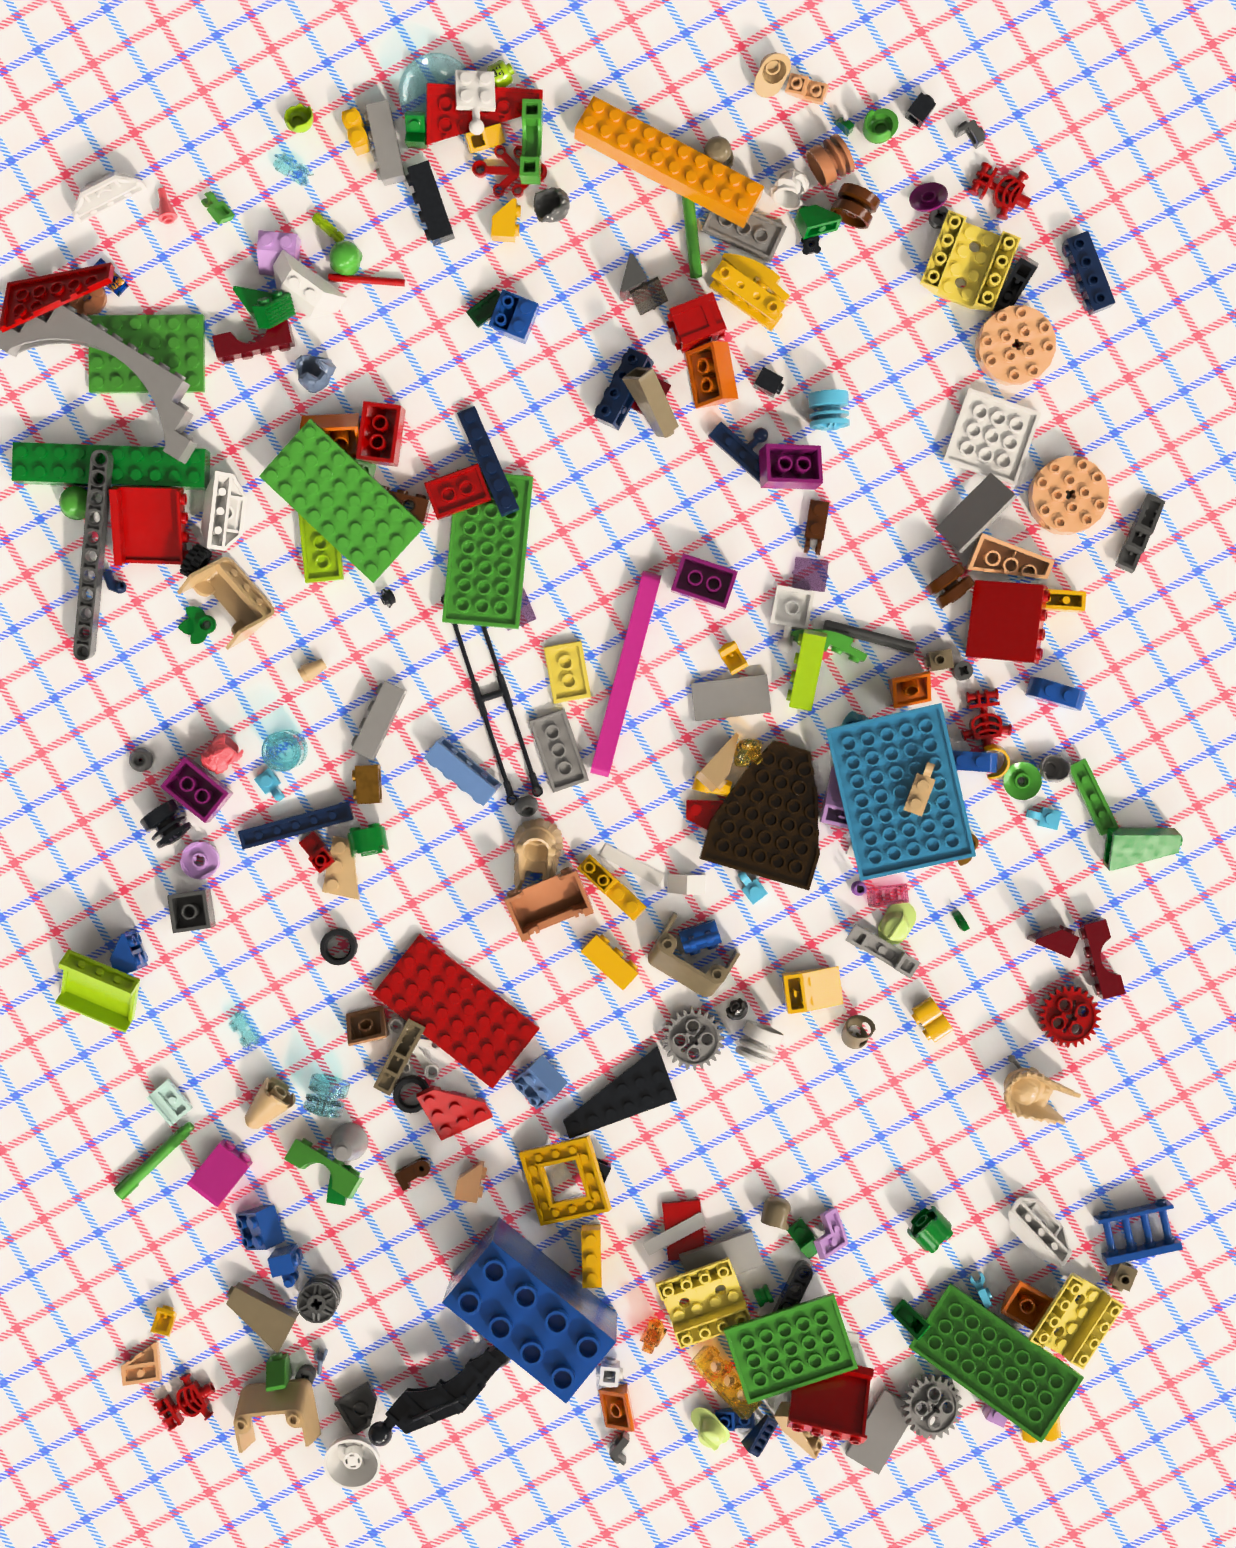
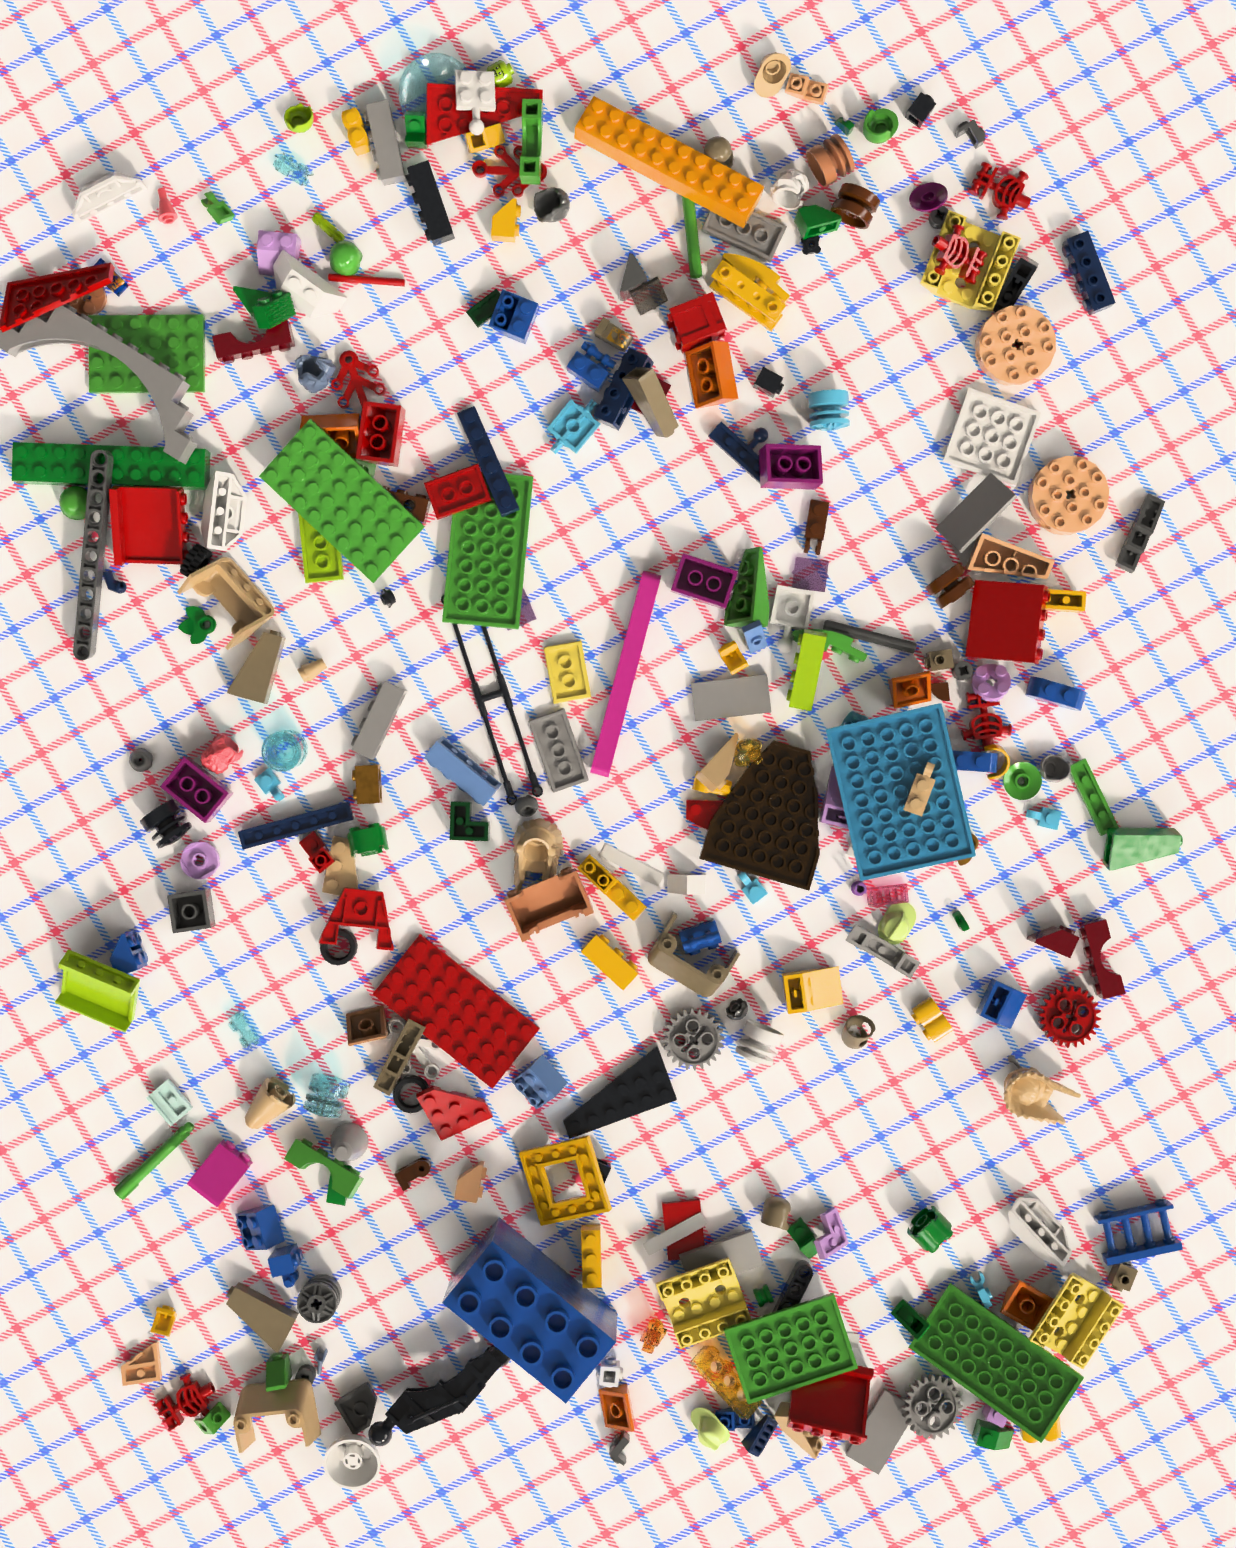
(213, 1419): none -> bright green bracket
(259, 670): none -> dark tan slope
(356, 381): none -> red plant
(359, 909): none -> red wing
(461, 825): none -> dark green brick
(573, 426): none -> medium azure plate
(587, 370): none -> blue brick
(613, 335): none -> dark tan leg
(750, 592): none -> bright green wedge
(754, 636): none -> medium blue plate
(941, 691): none -> reddish brown tile
(956, 249): none -> red piece
(991, 1435): none -> green slope
(998, 674): none -> lavender plate
(1001, 1003): none -> blue slope

